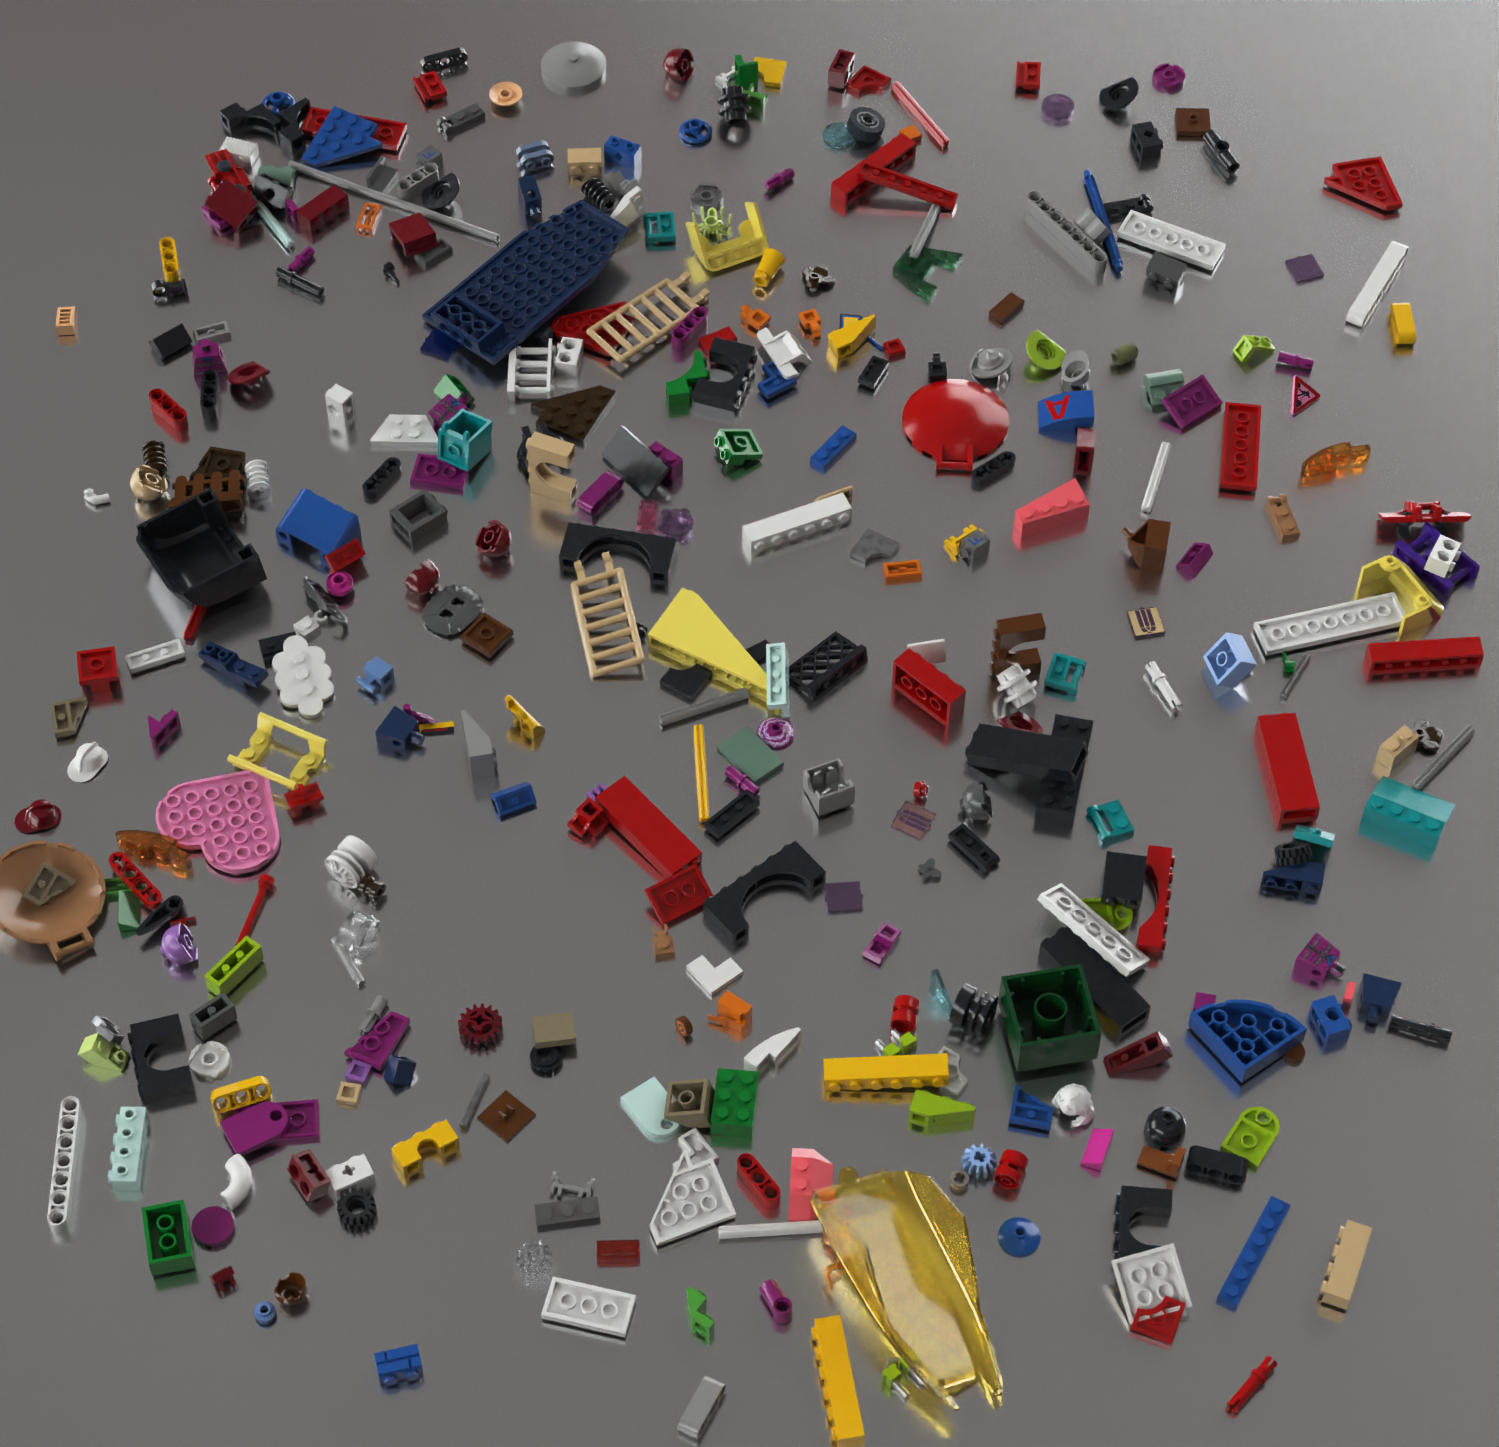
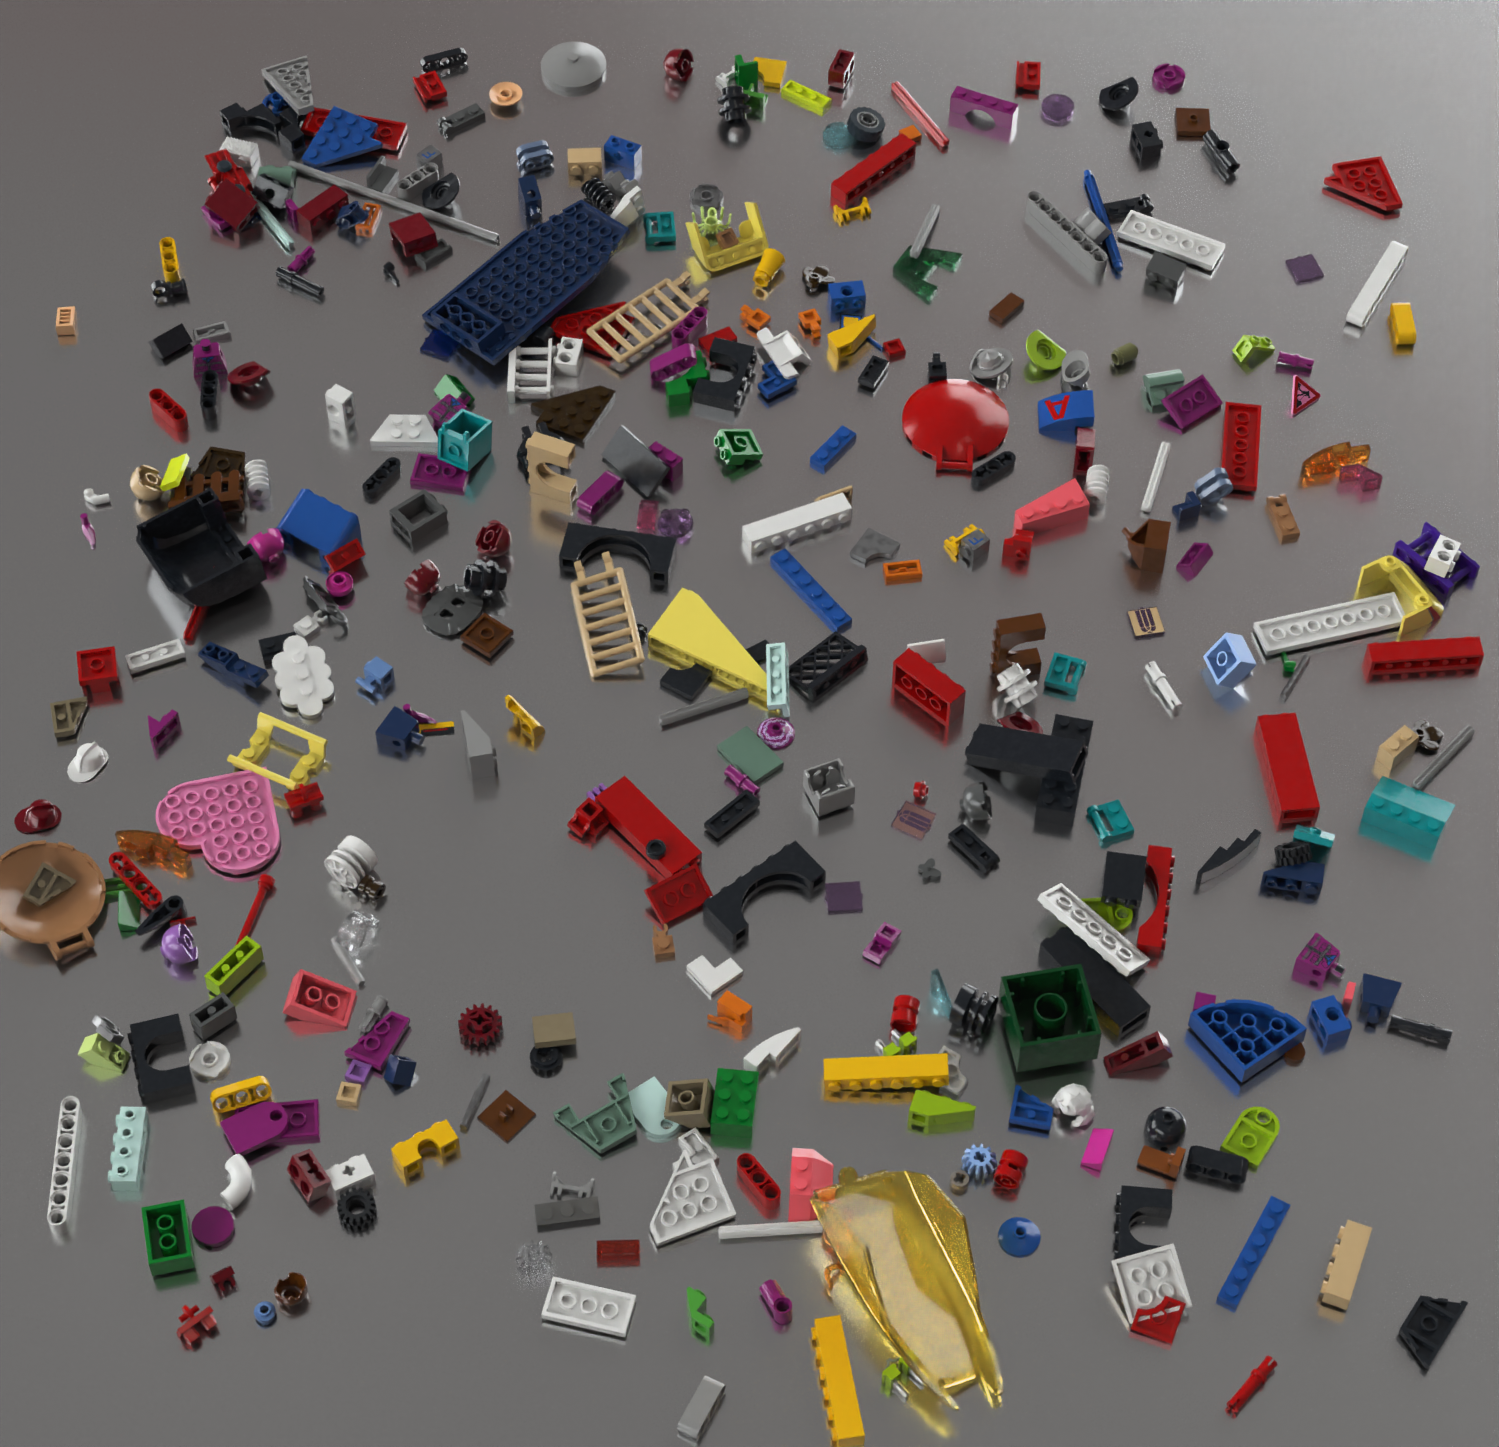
(87, 528): none -> magenta bar
(155, 456): dark brown piece -> none
(174, 472): none -> neon yellow tile
(204, 1317): none -> red hips
(268, 545): none -> dark pink cylinder
(293, 83): none -> light grey wing
(319, 1000): none -> coral slope
(351, 215): none -> dark blue piece
(398, 1364): blue brick -> none
(485, 578): none -> black piece
(514, 798): blue panel -> none
(606, 1125): none -> sand green wing
(655, 849): none -> black tile
(673, 362): none -> magenta beam
(684, 1026): reddish brown tile -> none
(695, 127): blue piece -> none
(701, 773): yellow axle -> none
(727, 238): none -> medium nougat tile
(779, 178): magenta axle -> none
(806, 95): none -> neon yellow tile
(811, 590): none -> blue plate
(846, 295): none -> blue brick
(847, 213): none -> yellow piece
(868, 79): red tile -> none
(907, 185): red plate -> none
(1002, 111): none -> magenta arch
(1019, 545): none -> red brick
(1097, 484): none -> white piece
(1189, 508): none -> dark blue panel
(1213, 486): none -> sand blue brick
(1226, 859): none -> black slope
(1366, 477): none -> clear pink slope
(1413, 514): red piece -> none
(1430, 1326): none -> black wing

